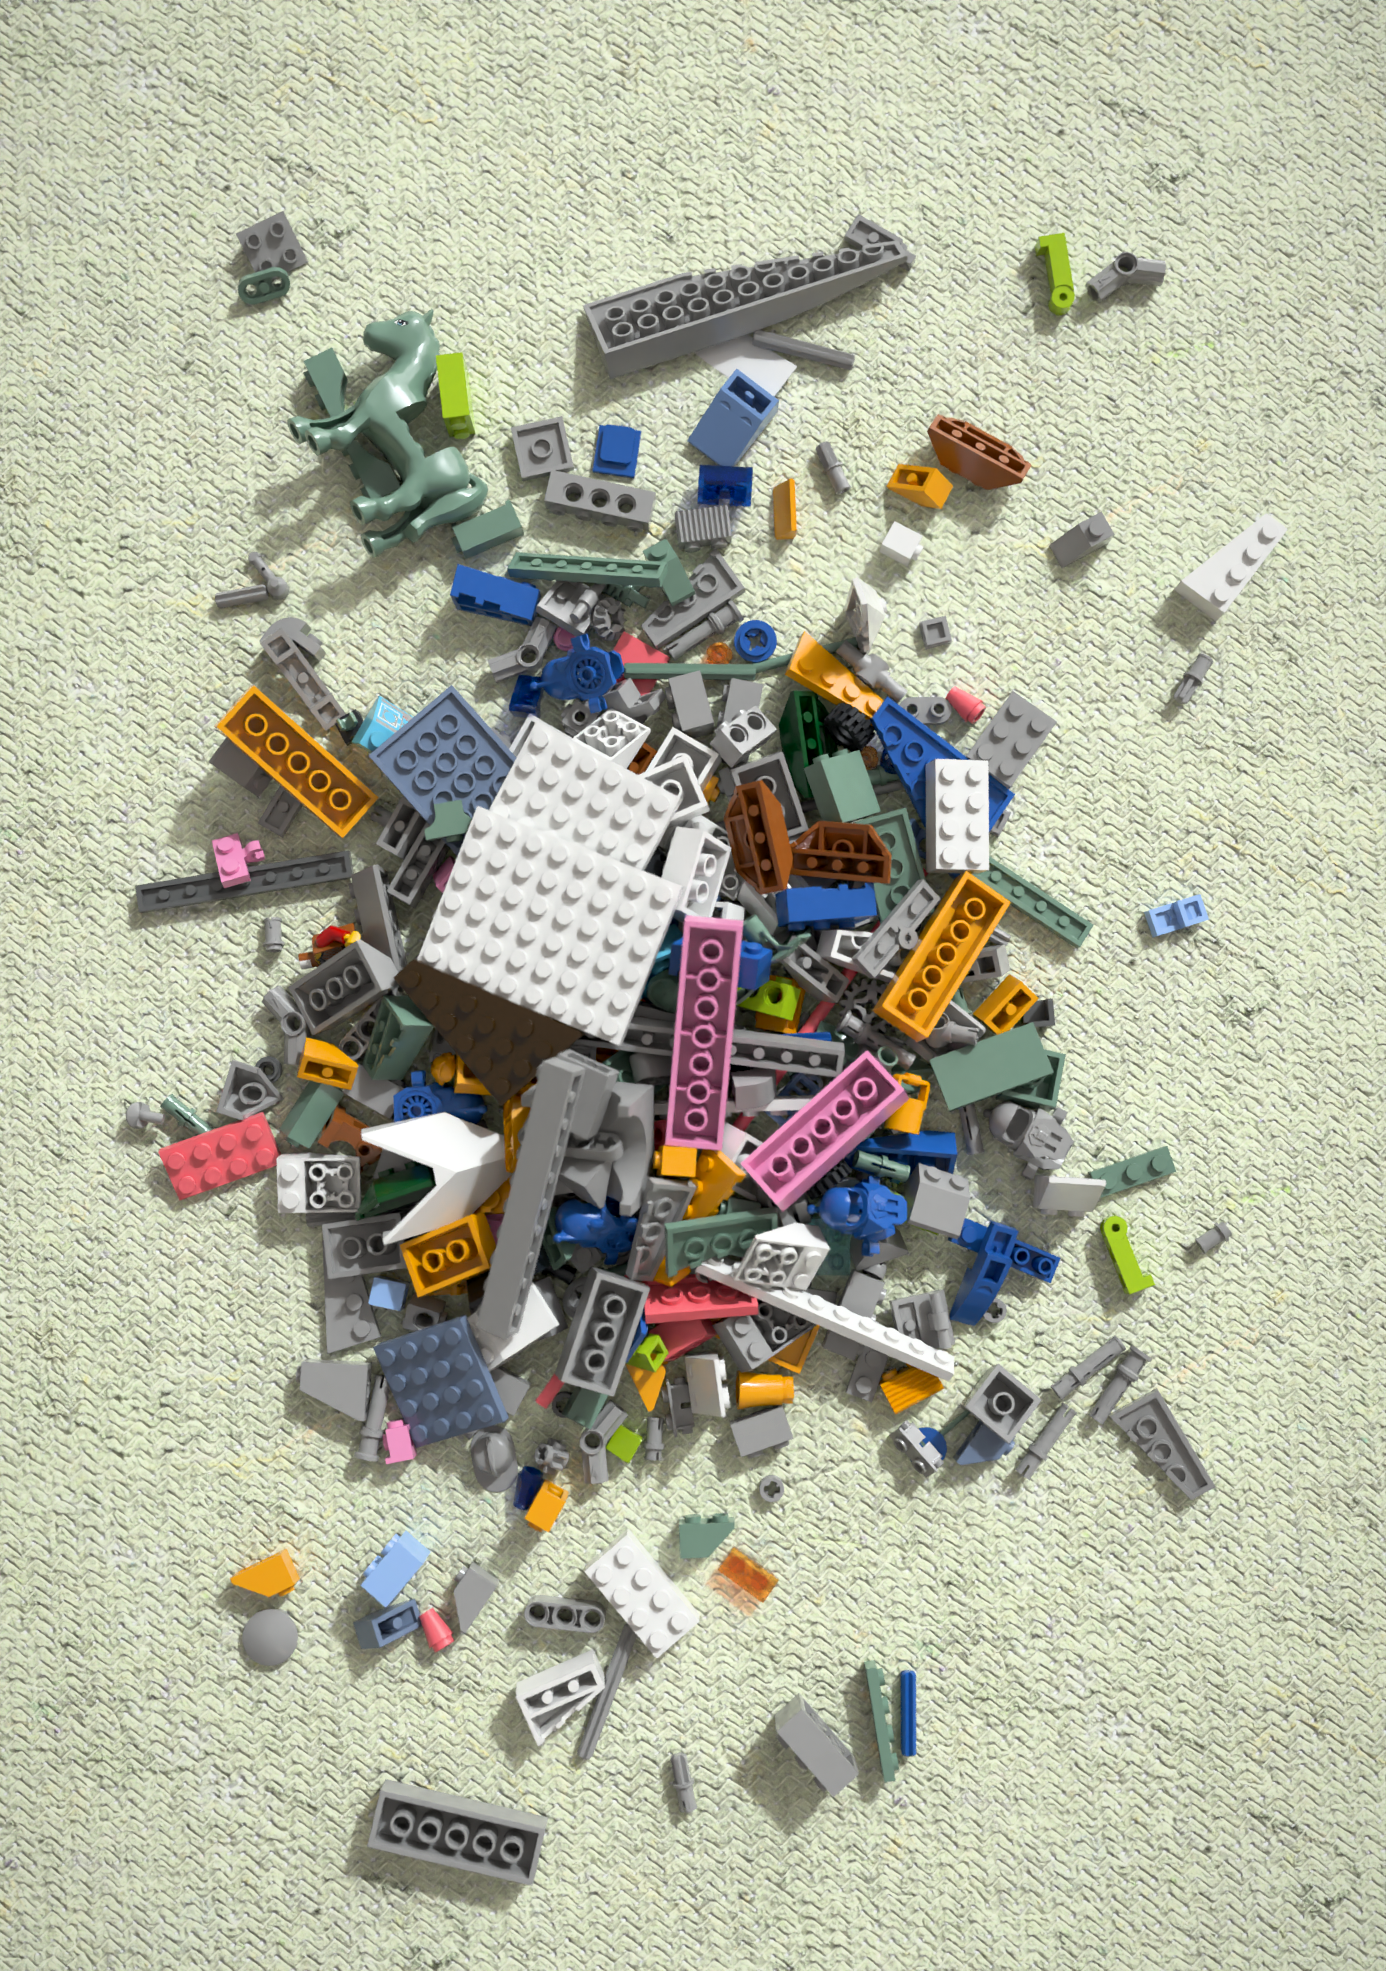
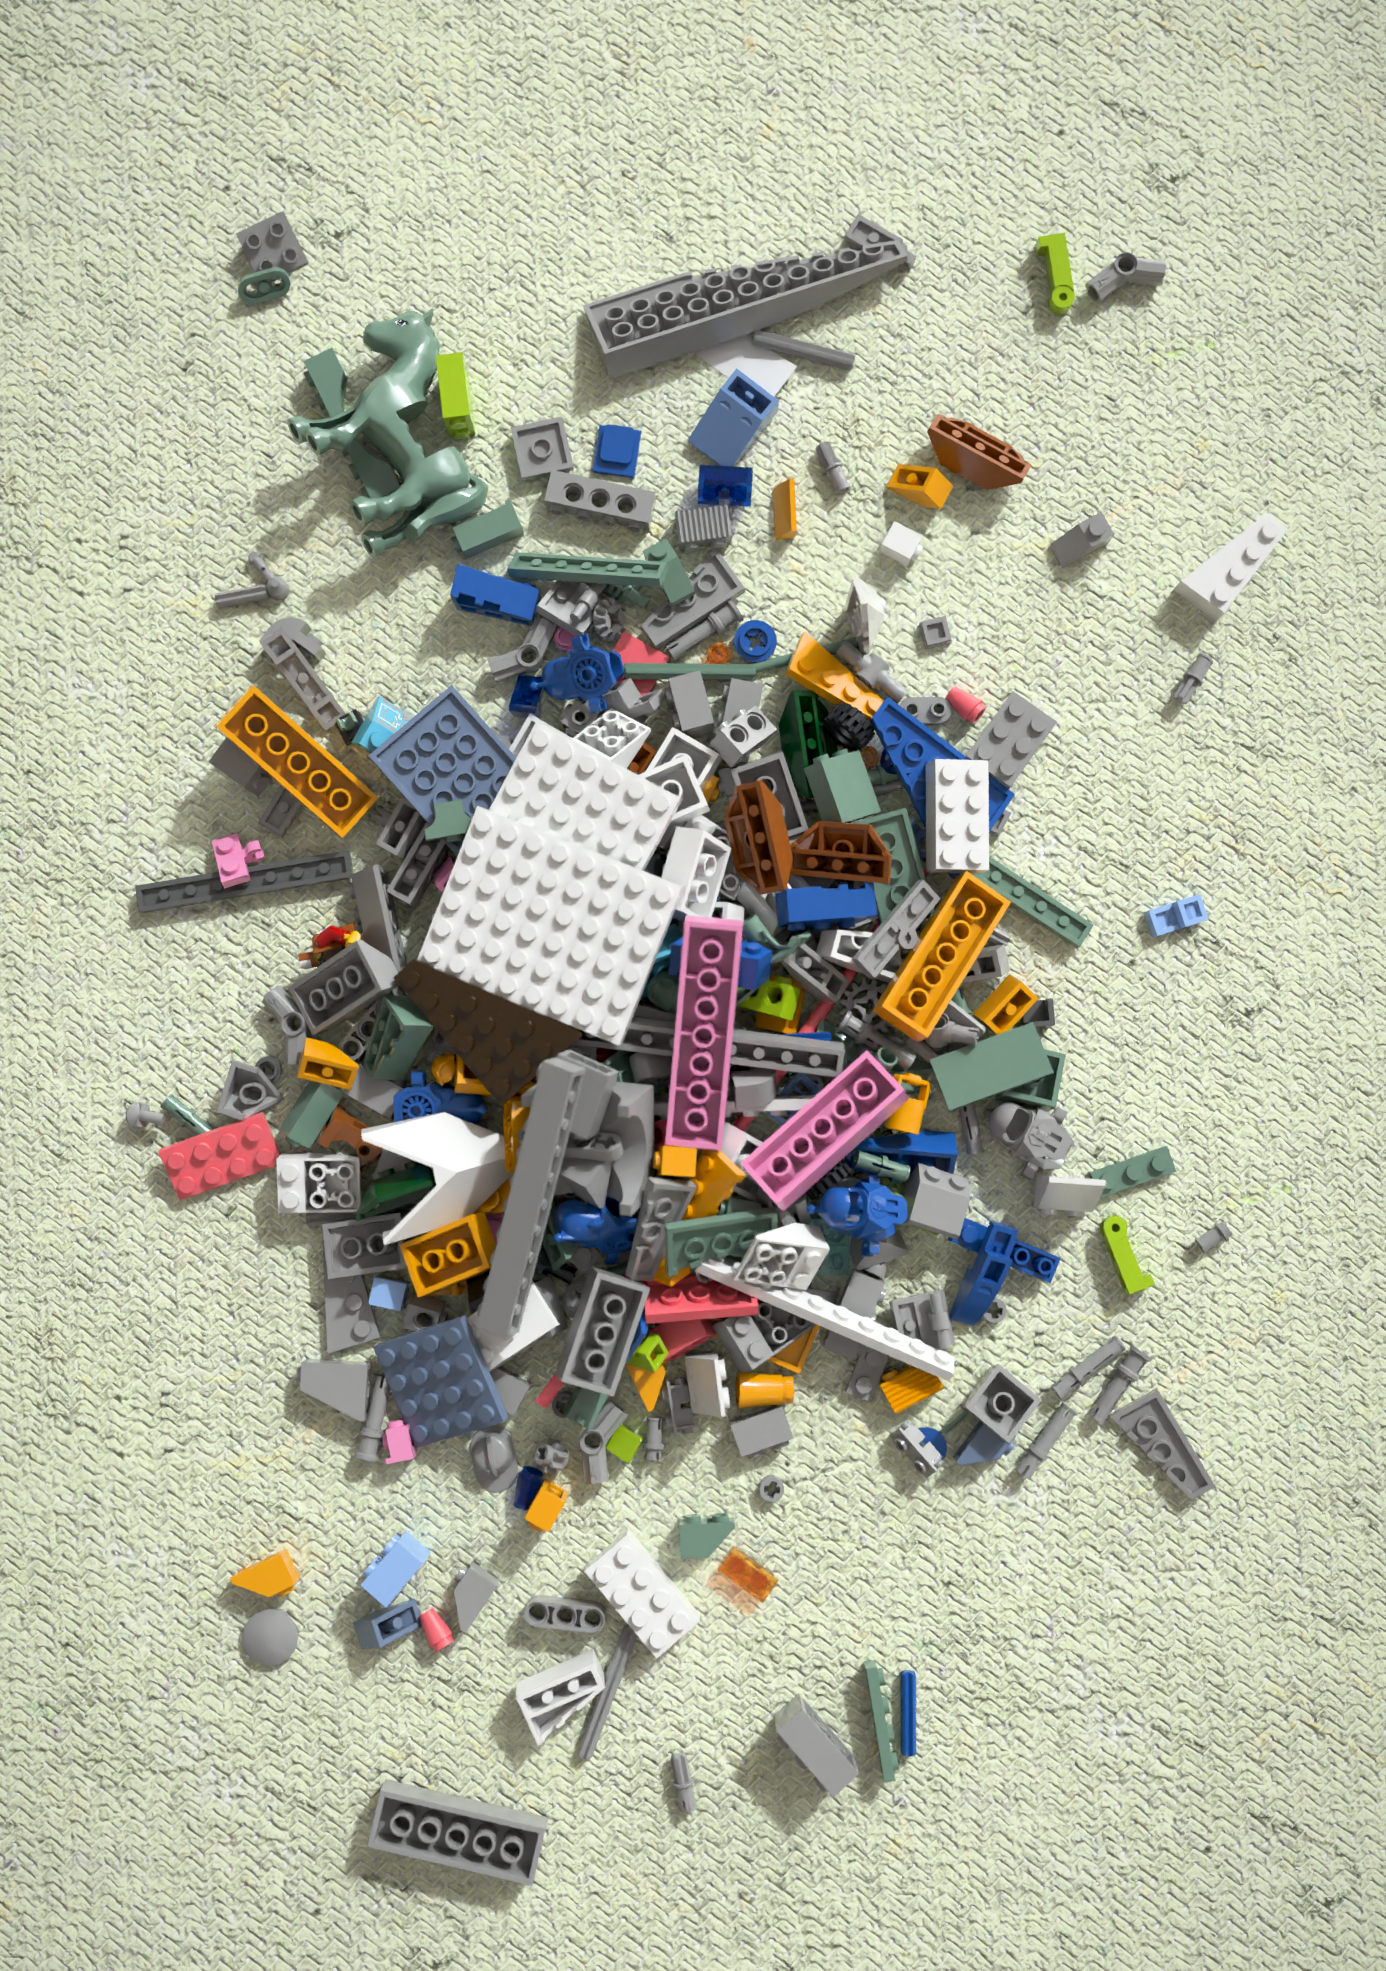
(273, 935): light grey pin -> none

